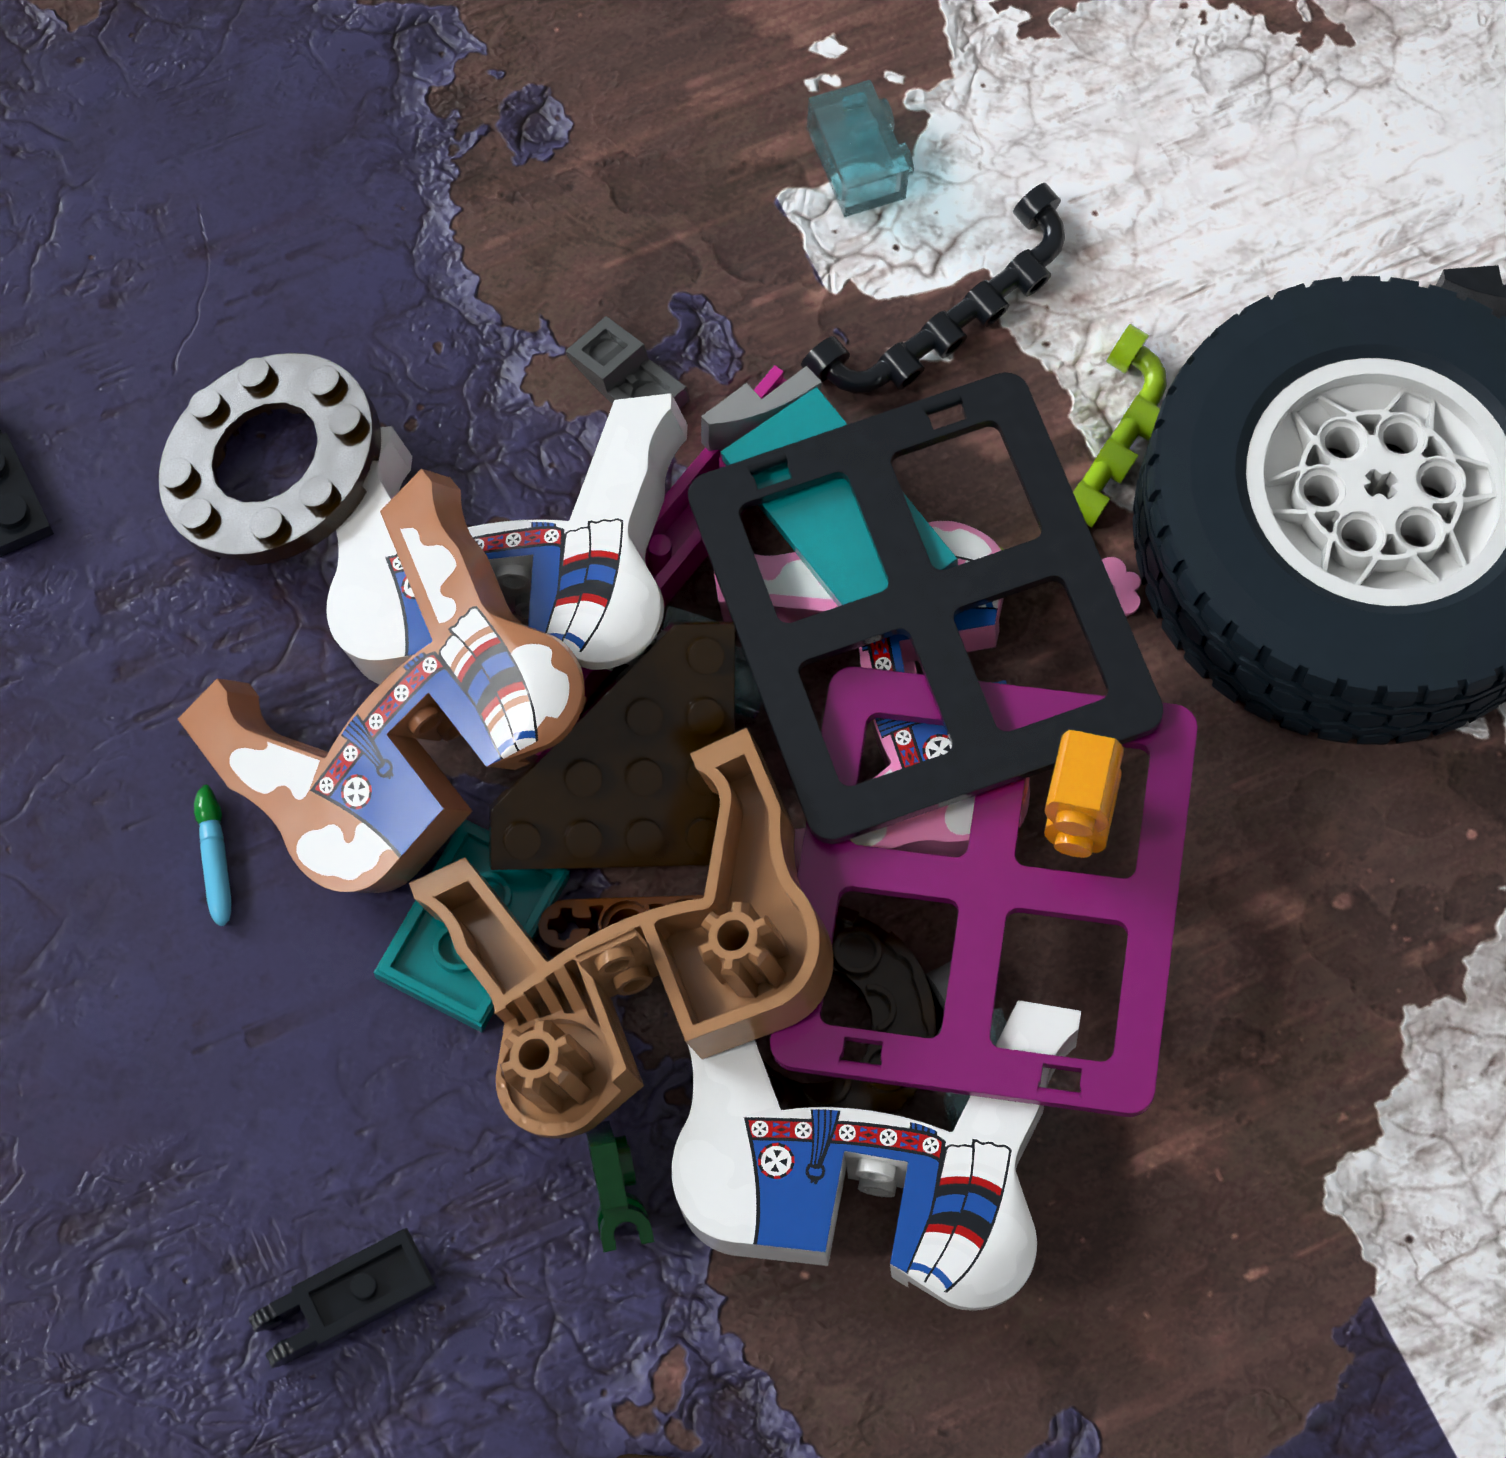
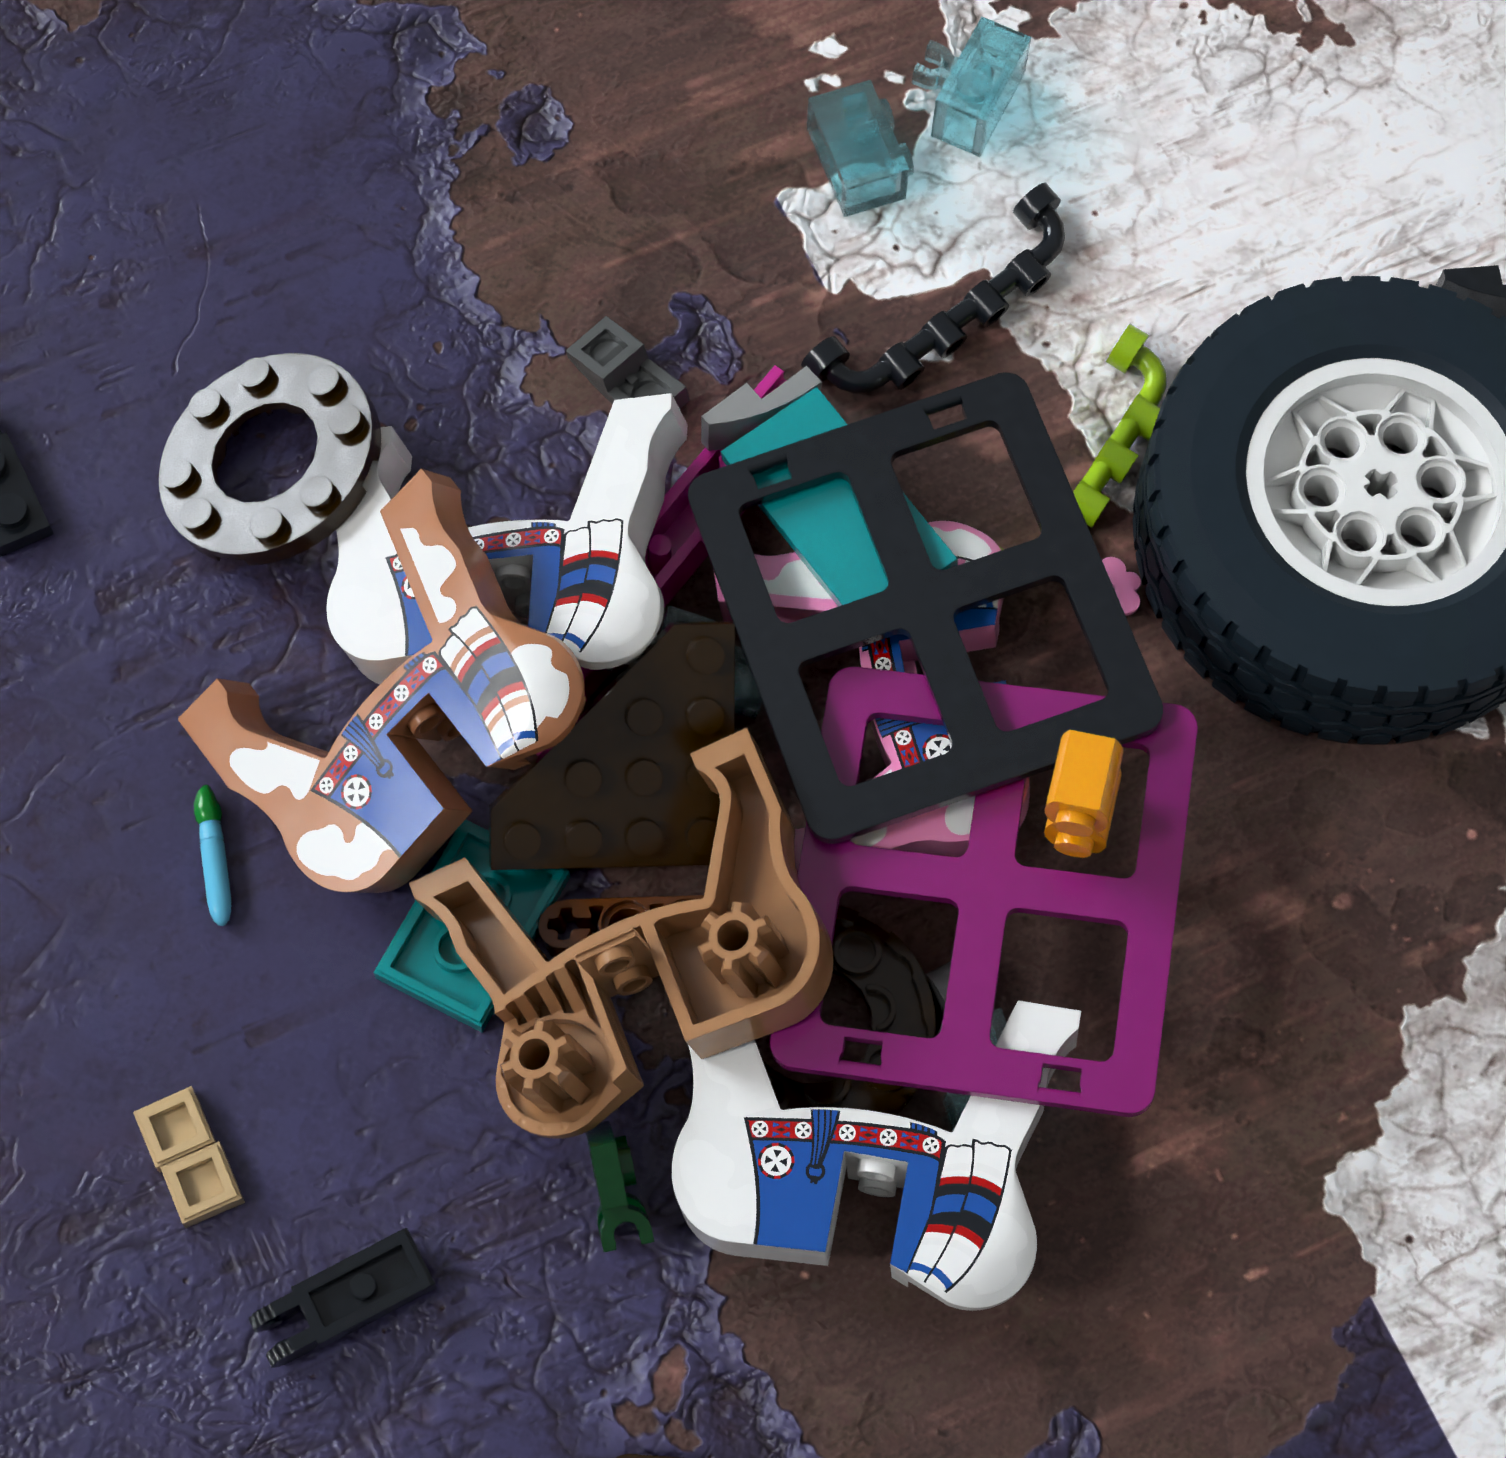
(174, 1127): none -> tan tile
(202, 1184): none -> tan tile
(975, 84): none -> clear light blue brick

